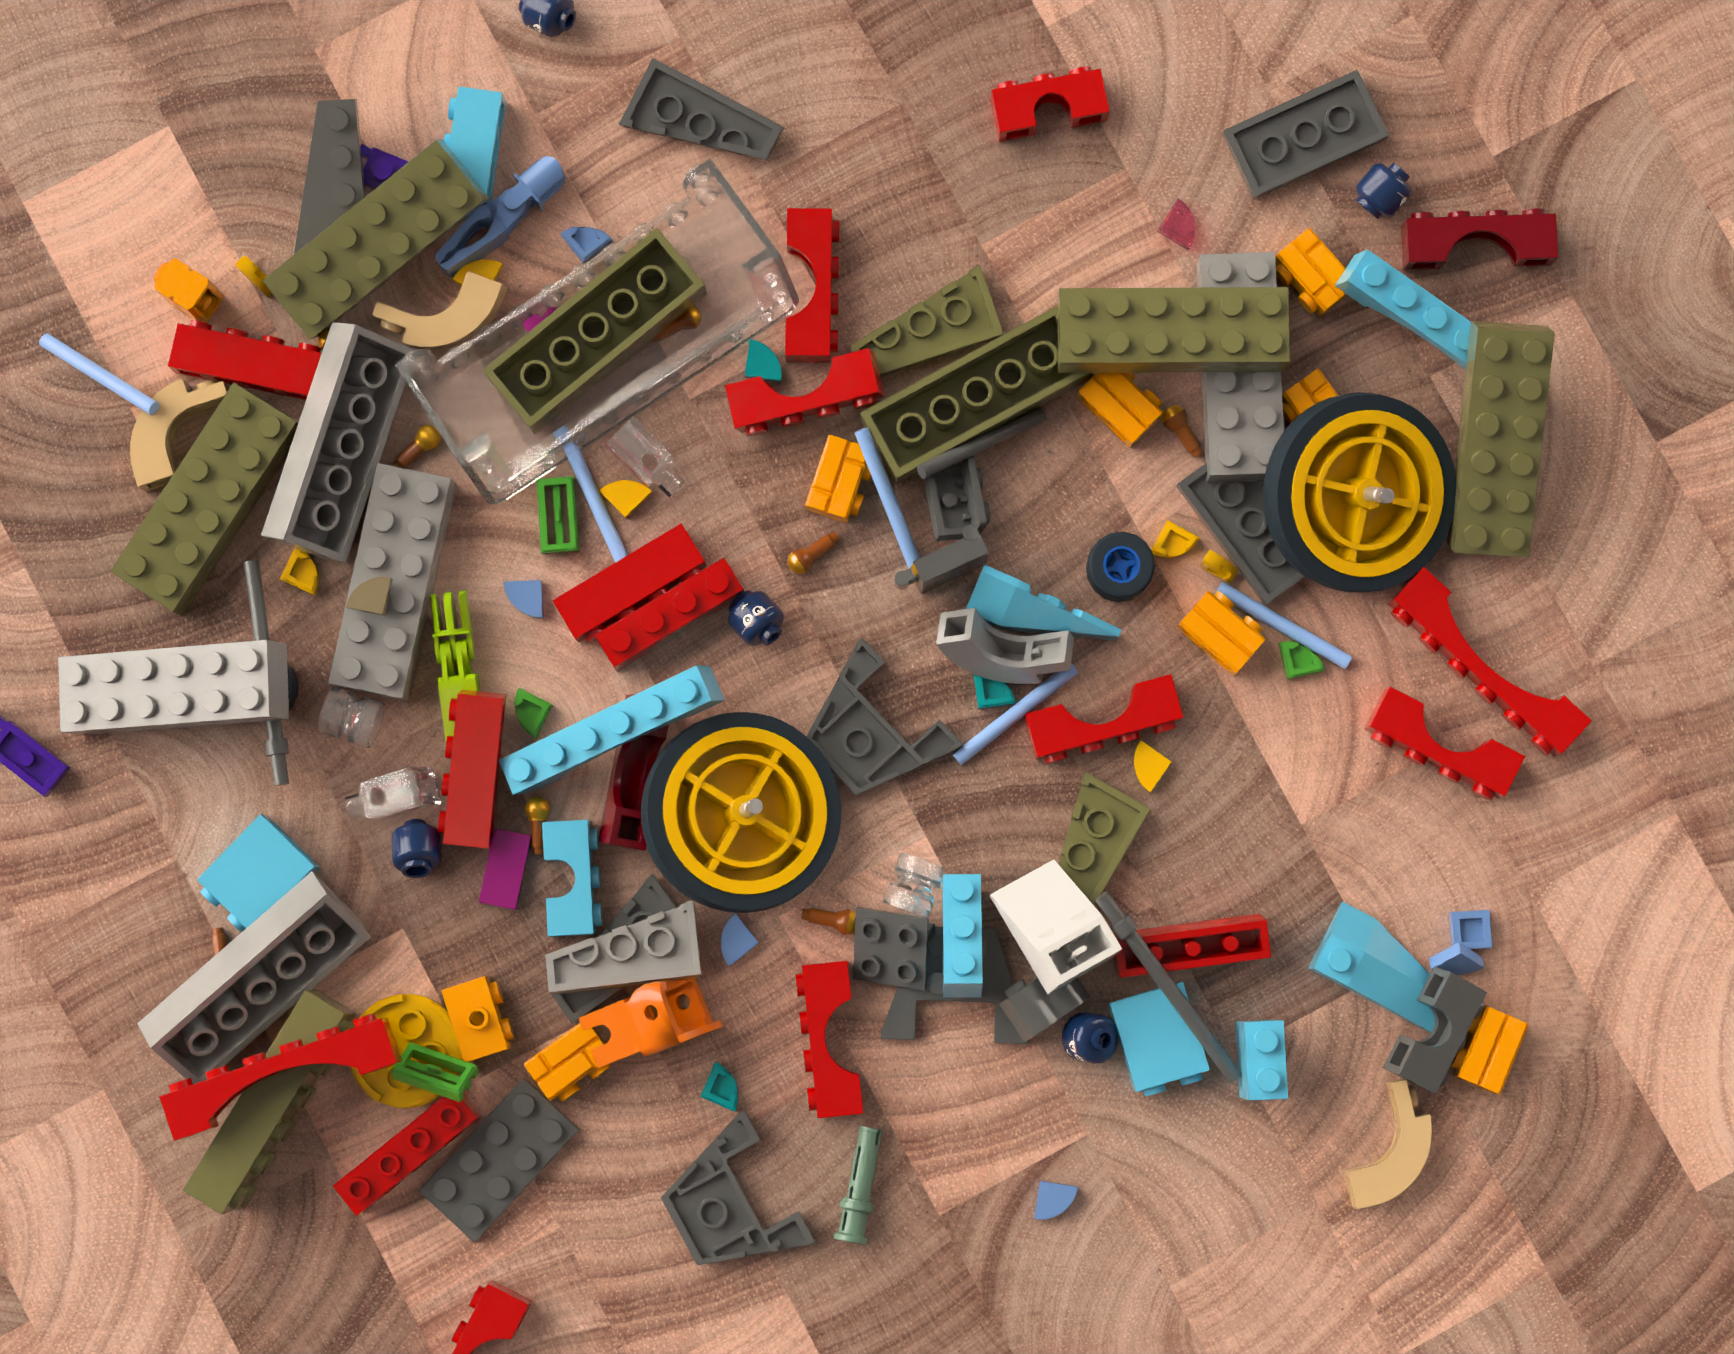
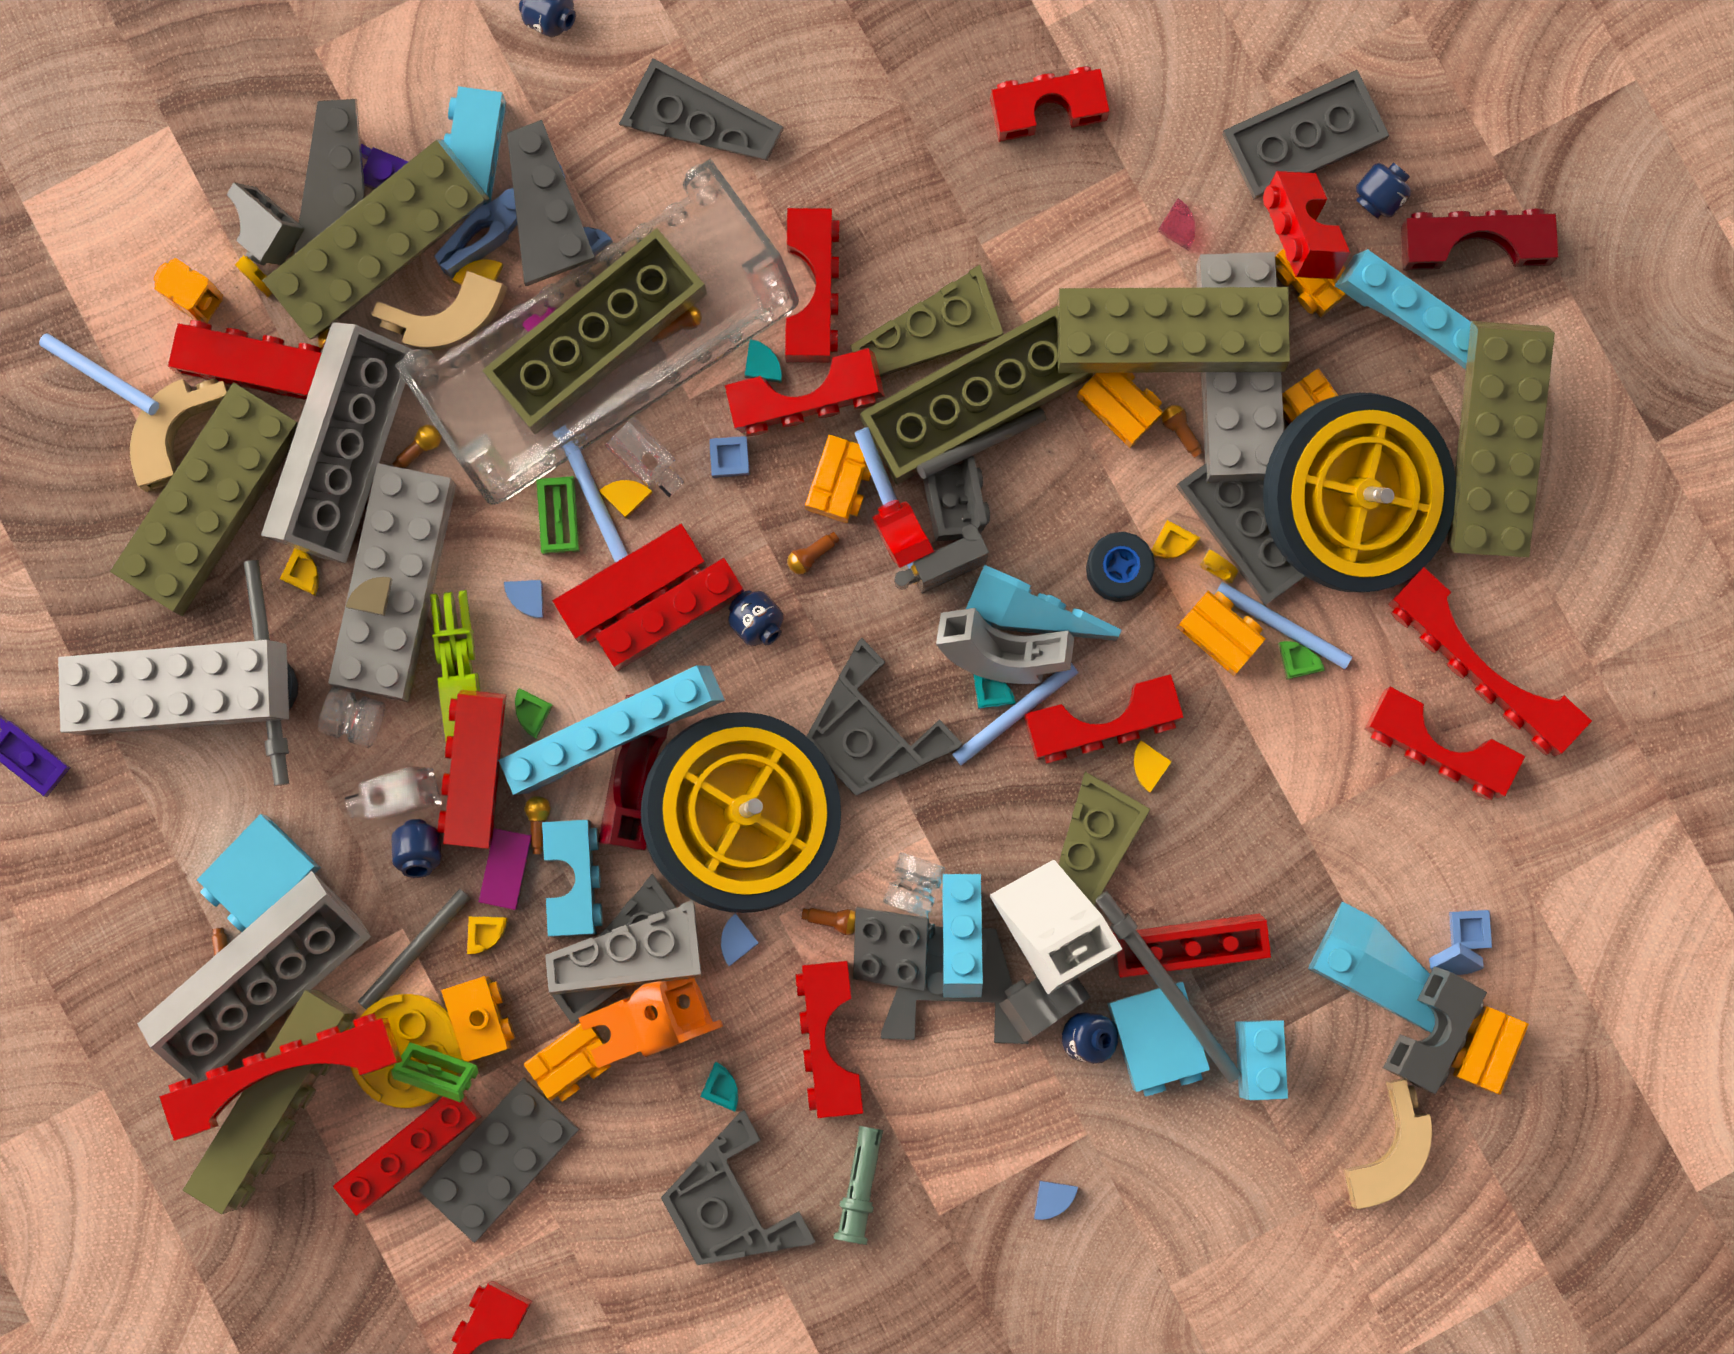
(264, 227): none -> arch
(414, 949): none -> dark grey bar
(484, 933): none -> yellow tile
(547, 219): none -> dark grey wing
(729, 457): none -> medium blue tile
(901, 533): none -> red arch
(1309, 246): none -> red arch

